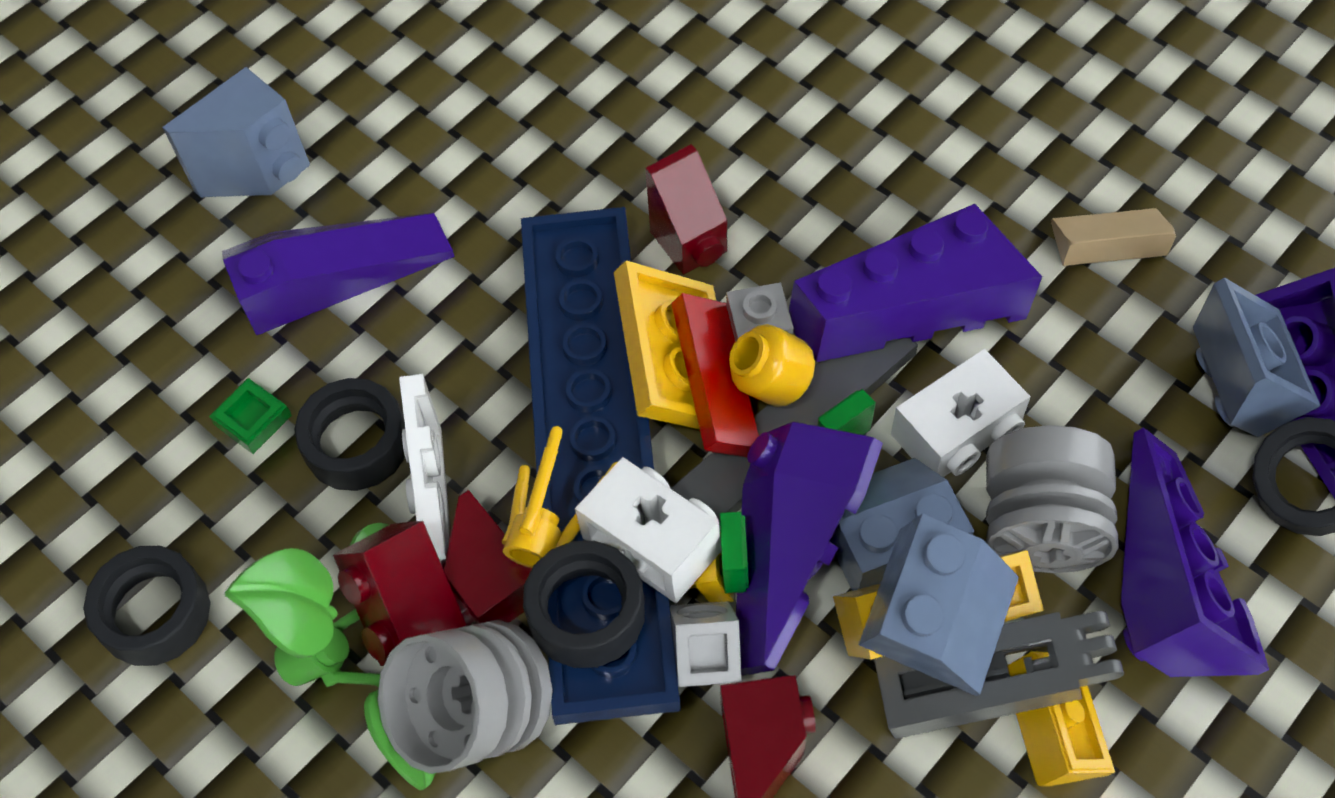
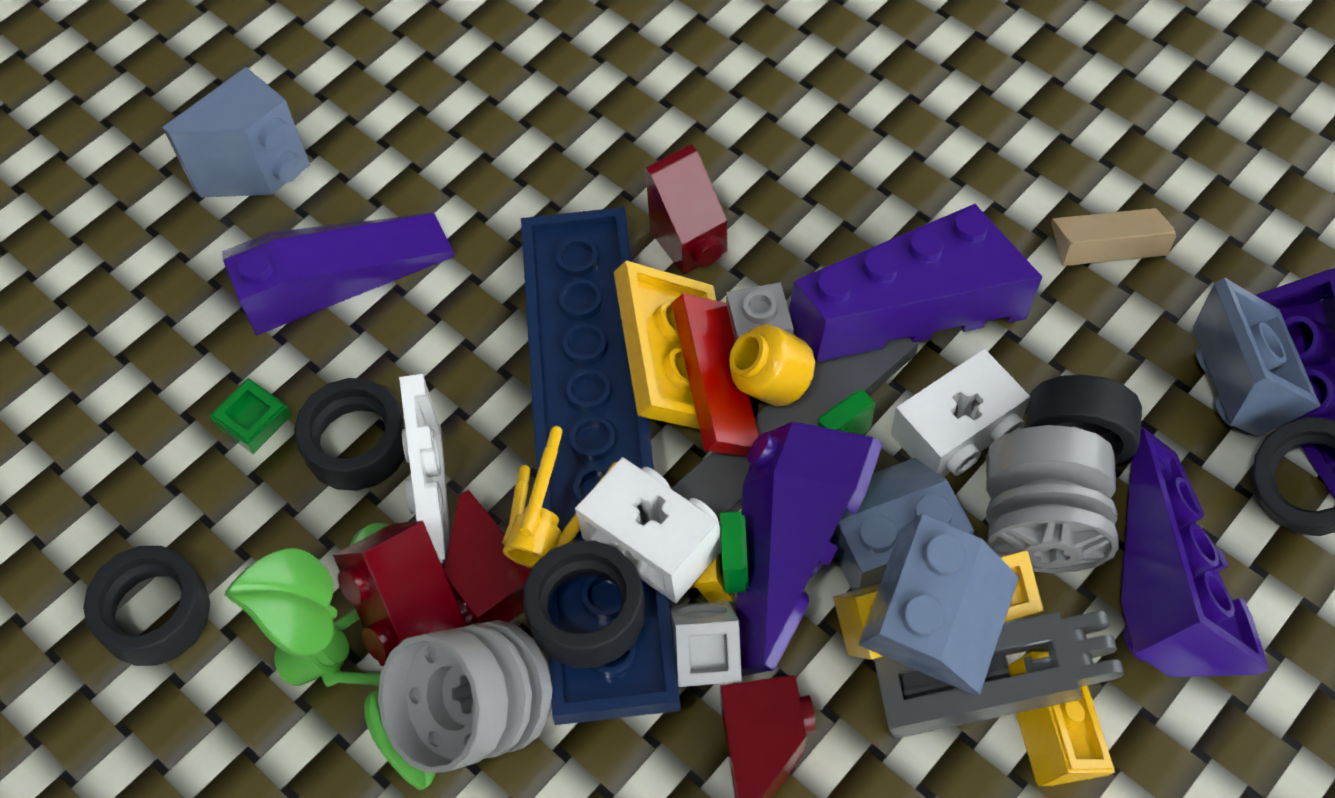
(1099, 402): none -> black tyre

